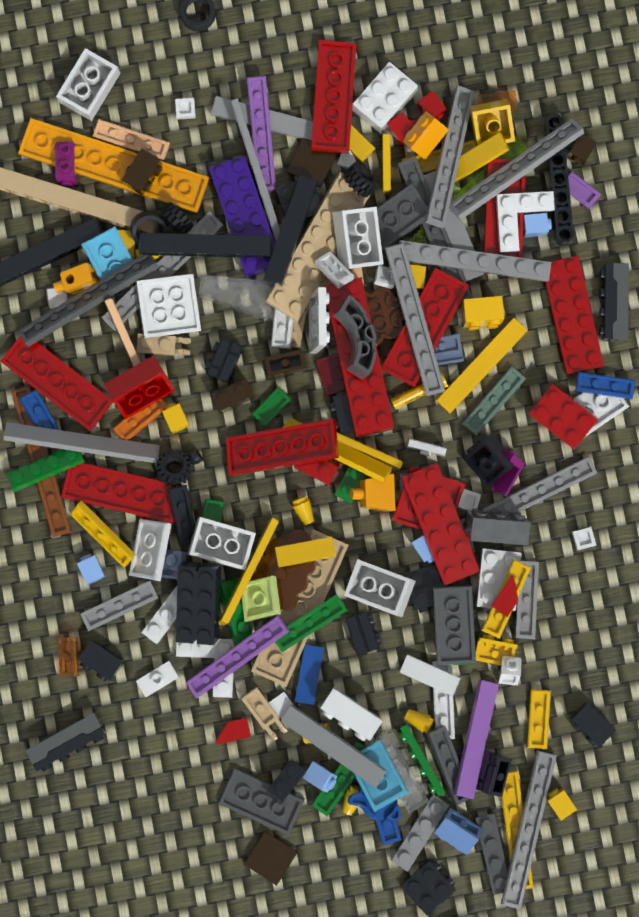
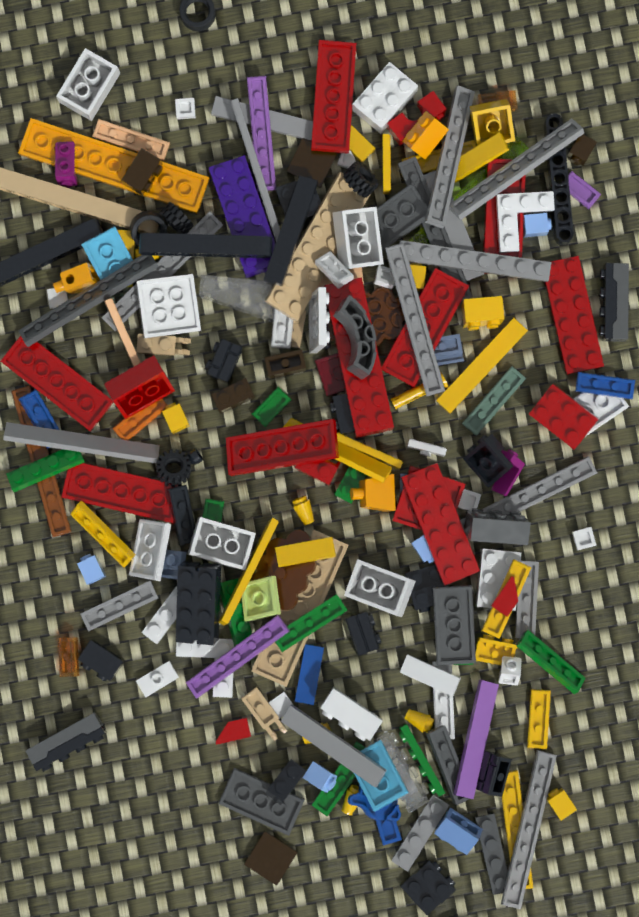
(550, 661): none -> green plate
(592, 724): black brick -> none

